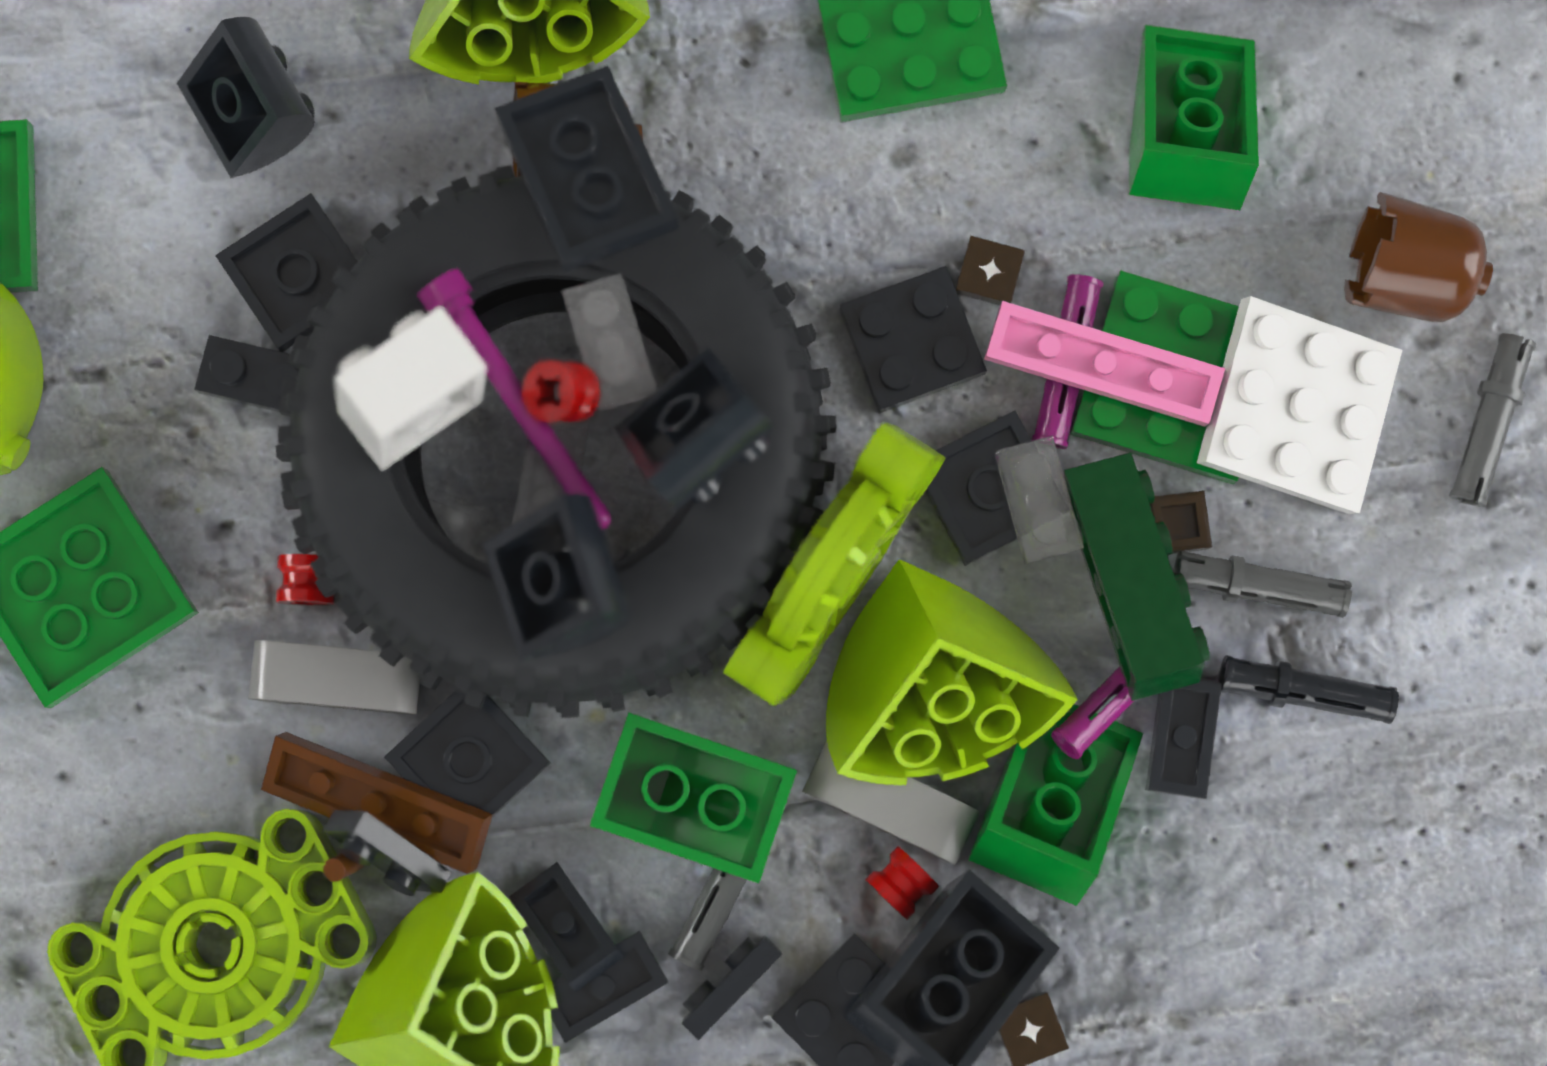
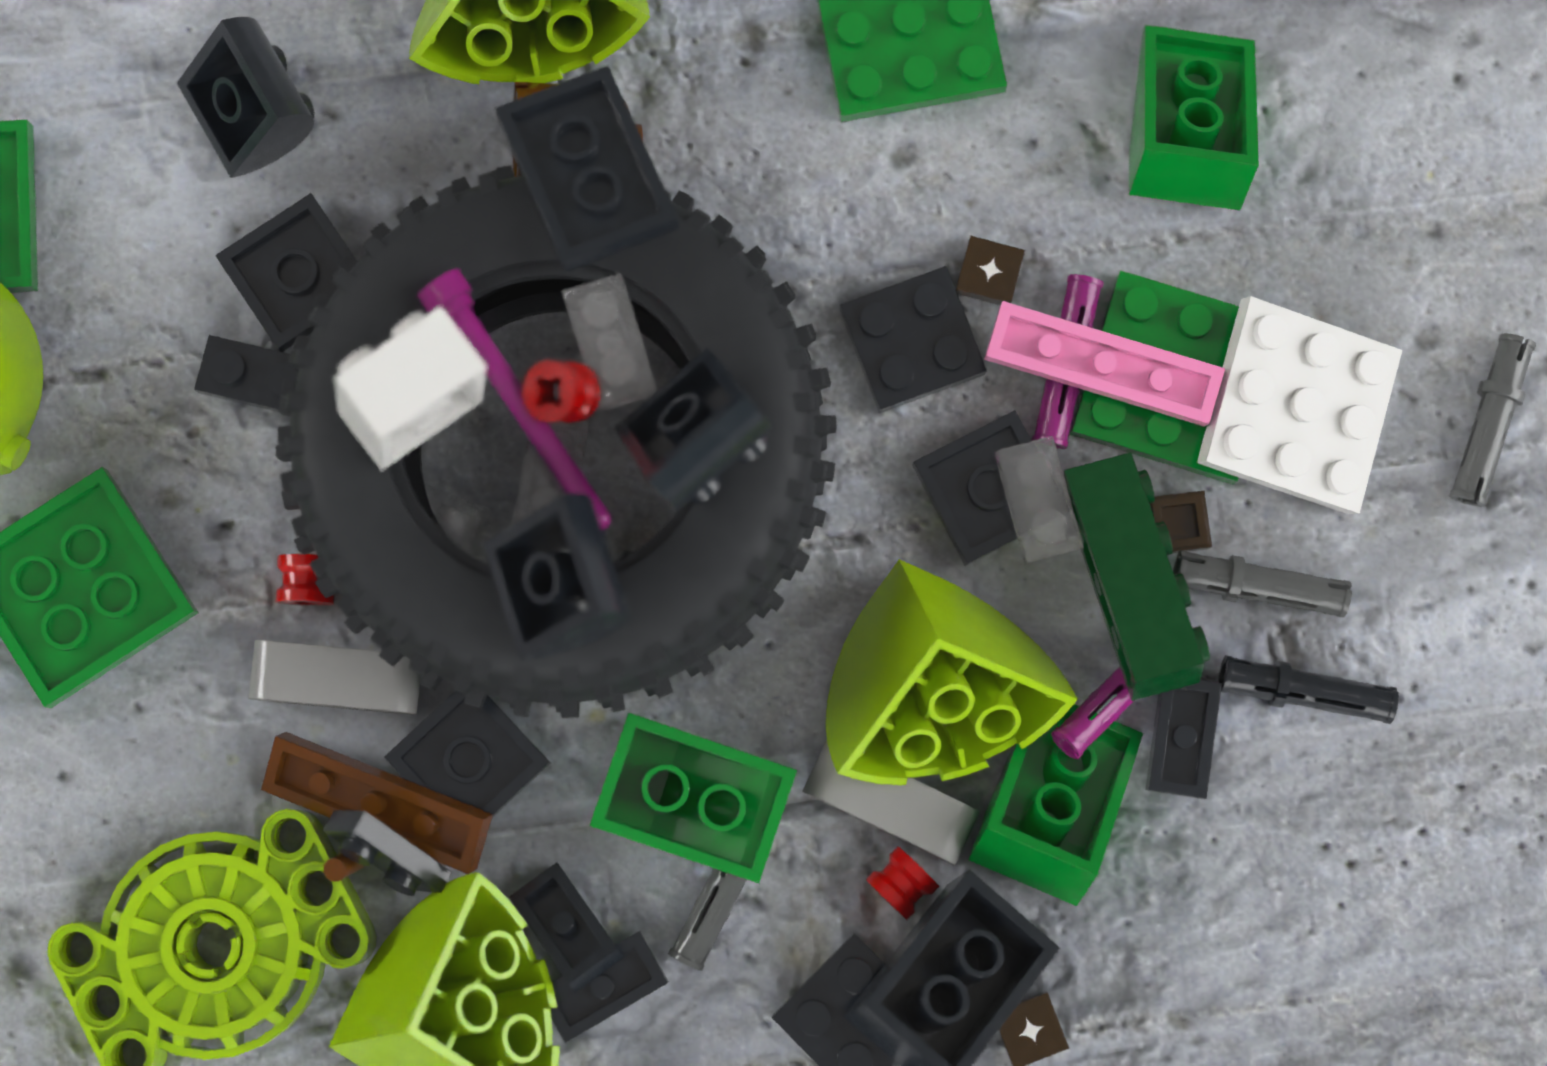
(711, 1002): black plate -> none
(834, 564): lime piece -> none
(1417, 261): reddish brown cylinder -> none

